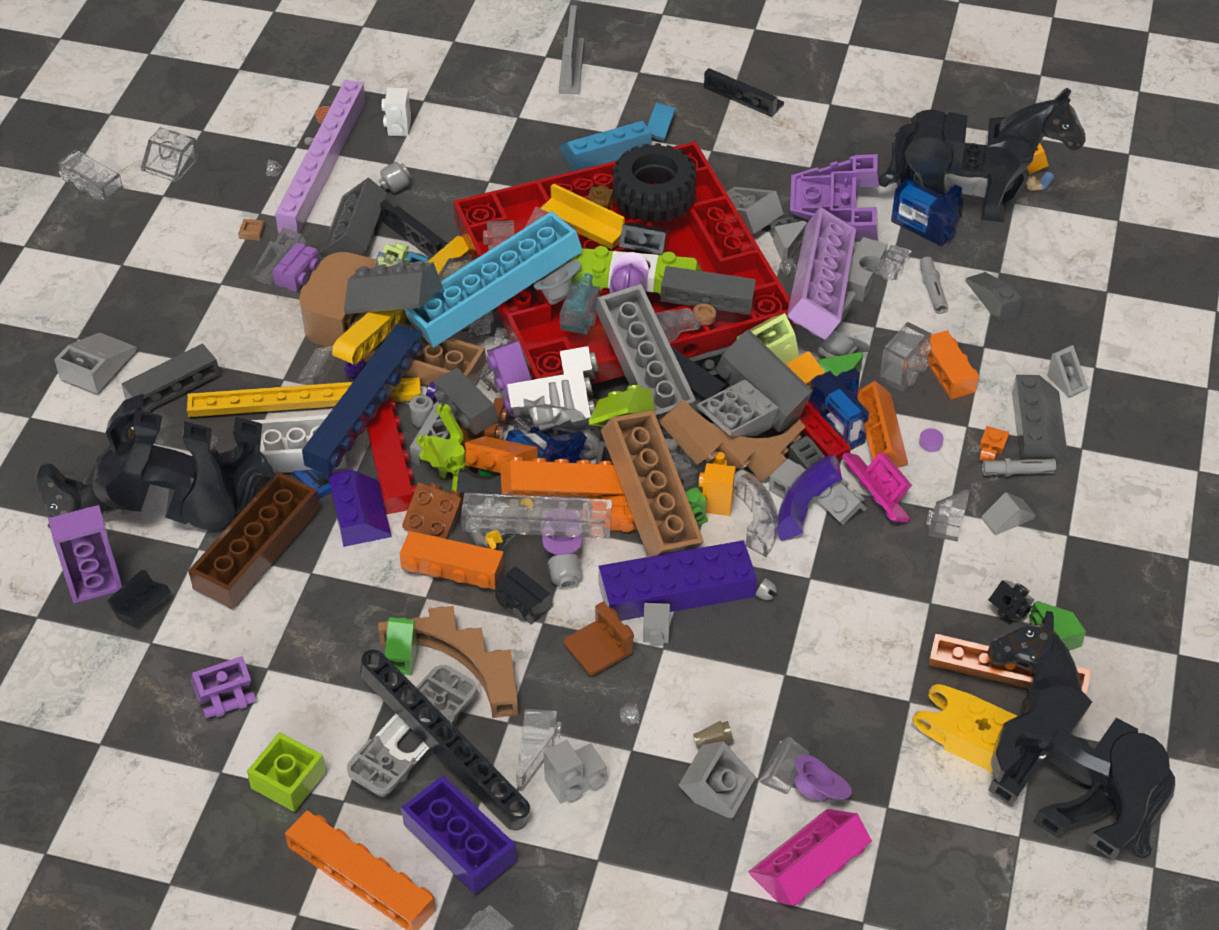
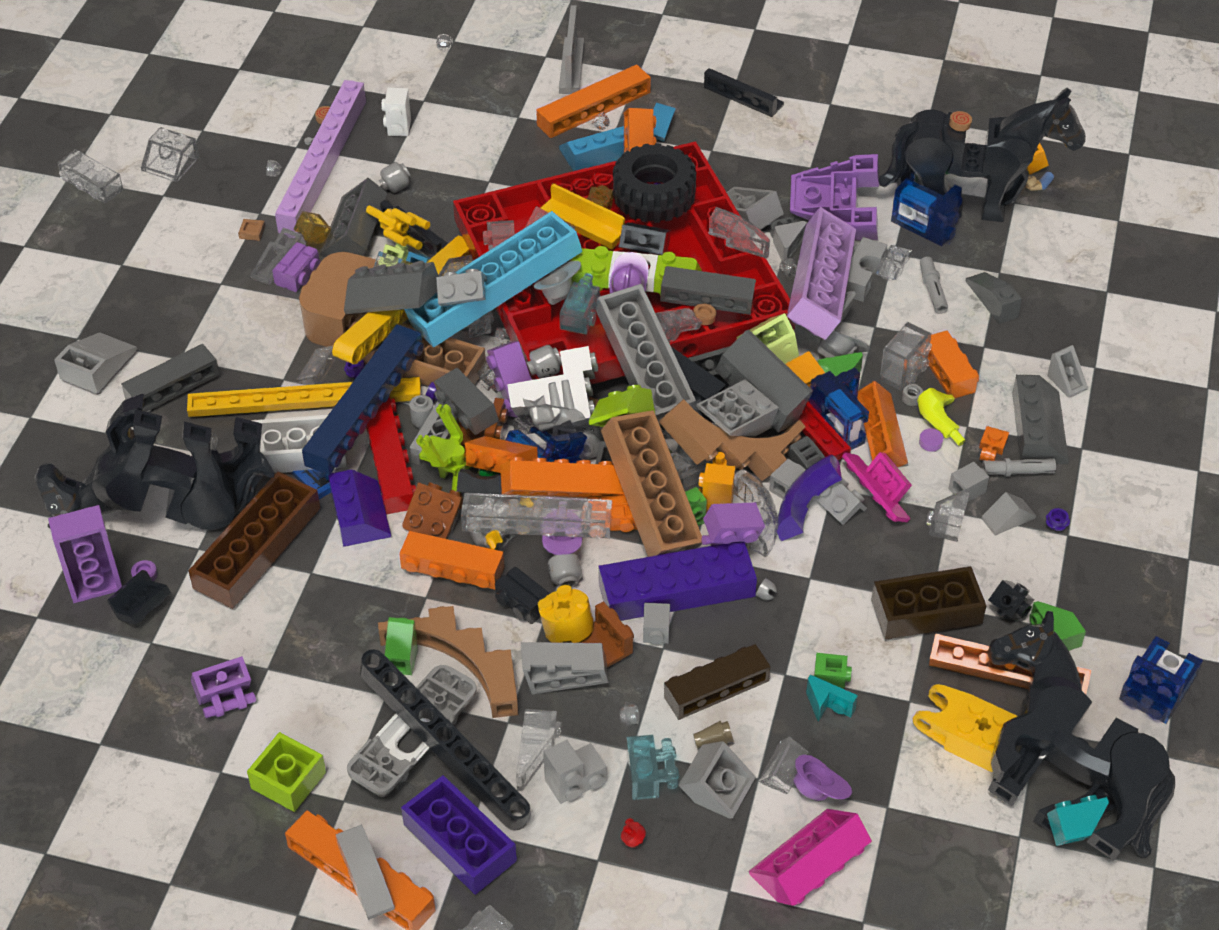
(145, 565): none -> medium lavender tile
(312, 227): none -> clear yellow brick
(364, 871): none -> light grey slope
(397, 224): none -> yellow plant
(444, 42): none -> clear hinge
(461, 288): none -> light grey bracket
(544, 362): none -> light grey head
(563, 665): none -> light grey wedge
(566, 615): none -> yellow brick
(592, 100): none -> orange brick
(601, 121): none -> clear hinge
(633, 833): none -> red piece
(638, 128): none -> orange brick
(643, 766): none -> clear light blue brick
(716, 681): none -> dark brown brick
(732, 523): none -> medium lavender brick
(738, 233): none -> clear slope
(824, 695): none -> teal slope
(832, 669): none -> bright green brick
(911, 389): none -> light grey axle
(928, 602): none -> dark brown brick
(931, 408): none -> neon yellow animal
(960, 121): none -> medium nougat tile
(969, 478): none -> light grey brick
(1057, 519): none -> dark purple plate
(1076, 821): none -> teal slope
(1159, 680): none -> clear blue brick

